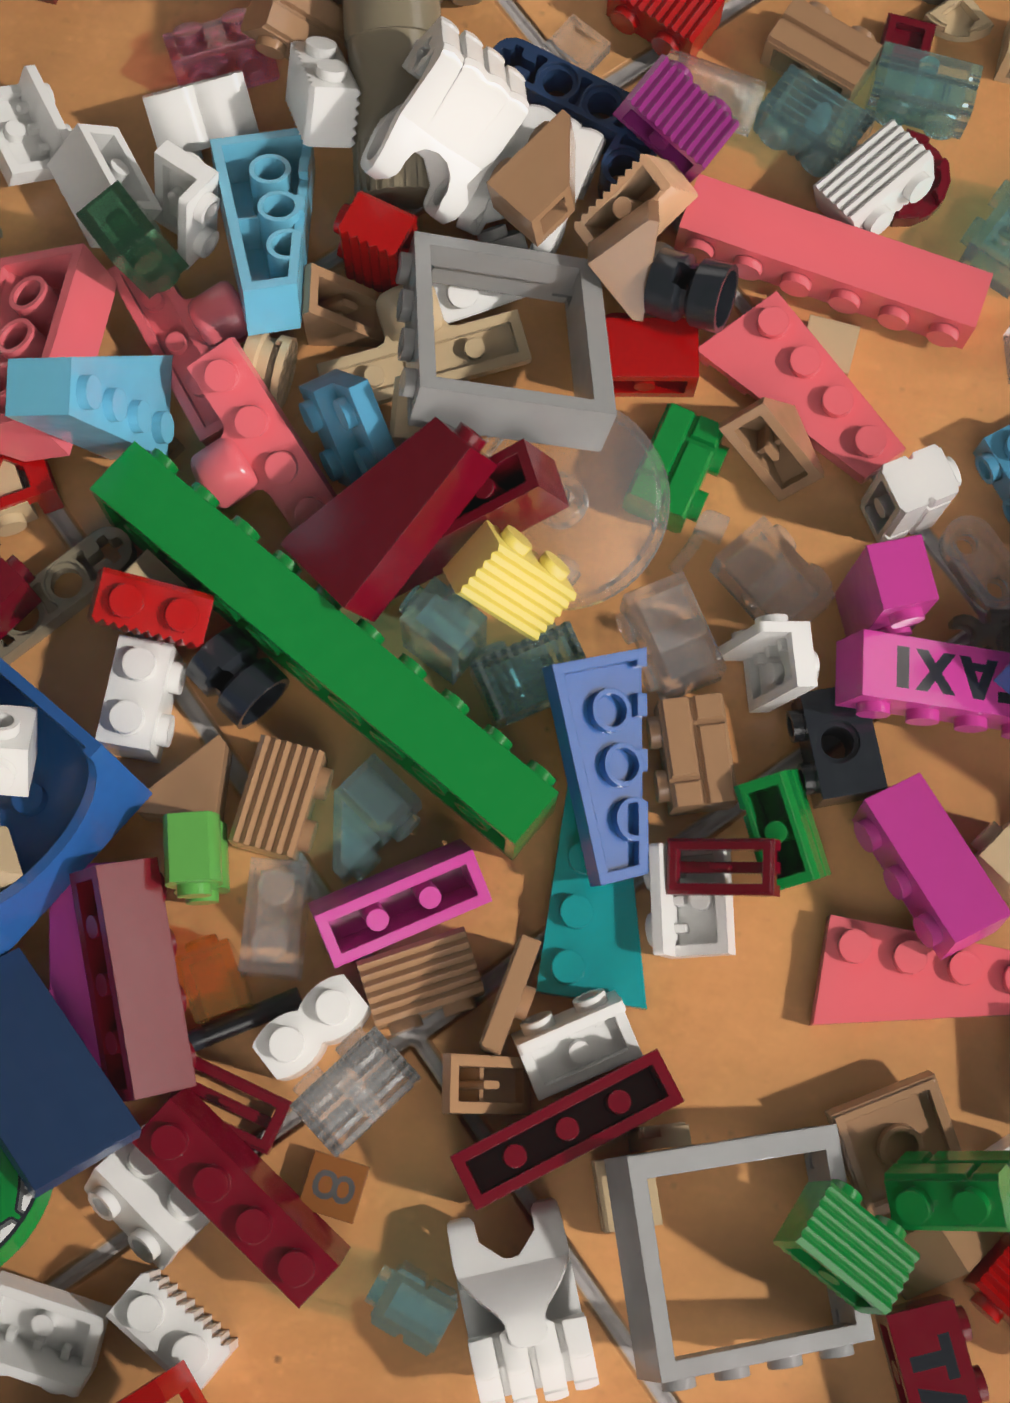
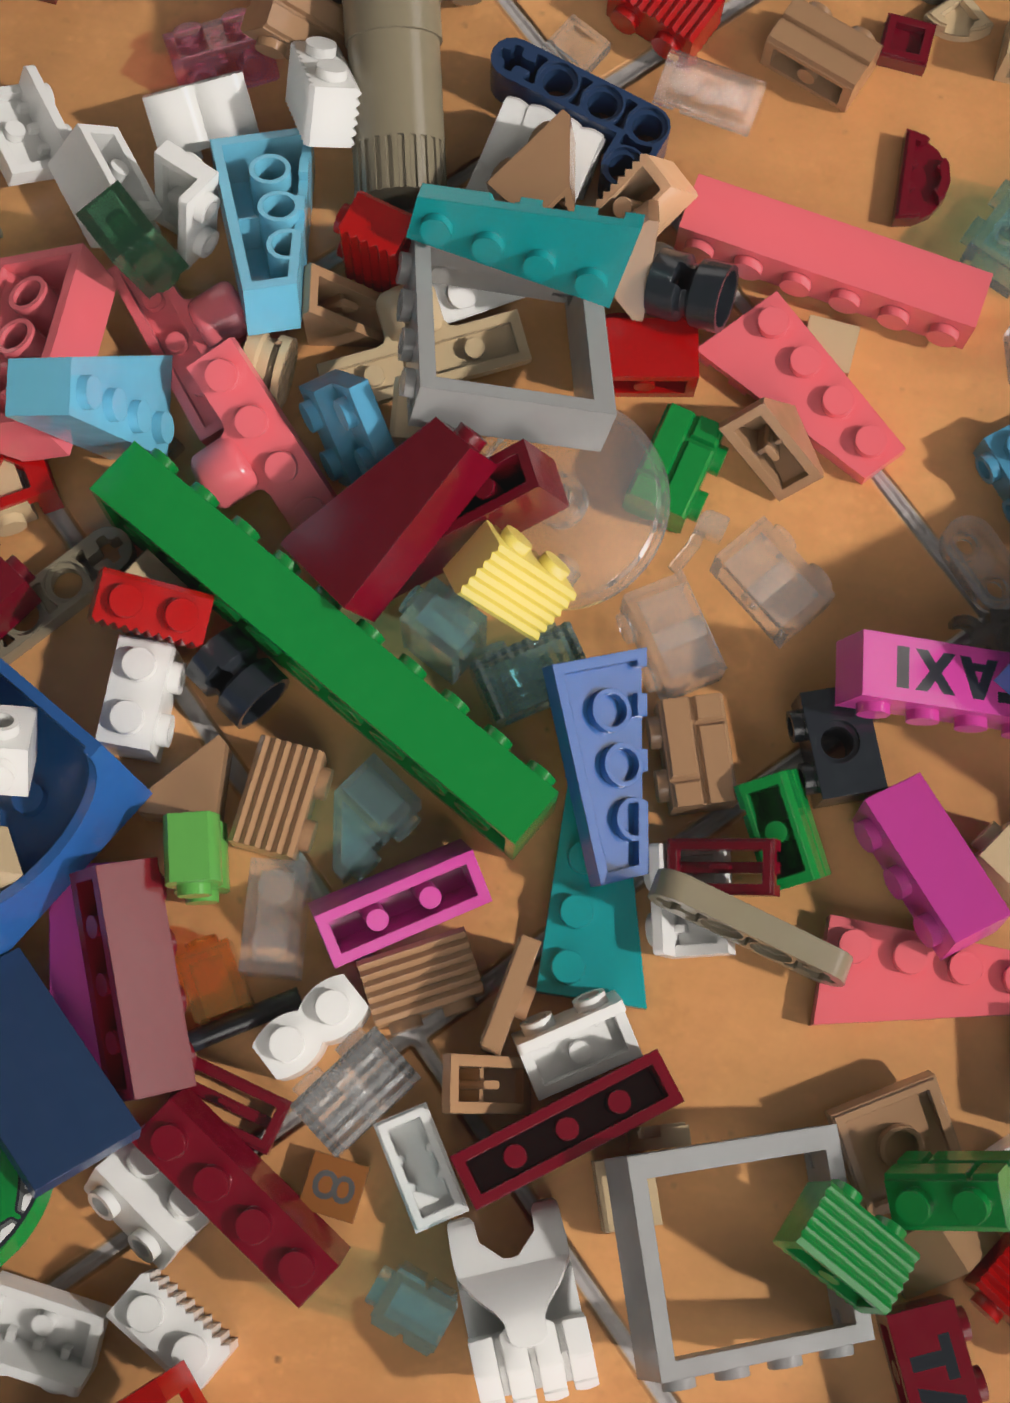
(421, 1167): none -> white plate
(452, 118): white piece -> none
(548, 246): none -> teal wing
(677, 117): magenta brick -> none
(750, 927): none -> dark tan beam
(775, 660): white bracket -> none
(811, 122): clear light blue brick -> none
(876, 180): white brick -> none
(888, 588): dark pink brick -> none
(910, 493): white brick -> none
(923, 91): clear light blue brick -> none

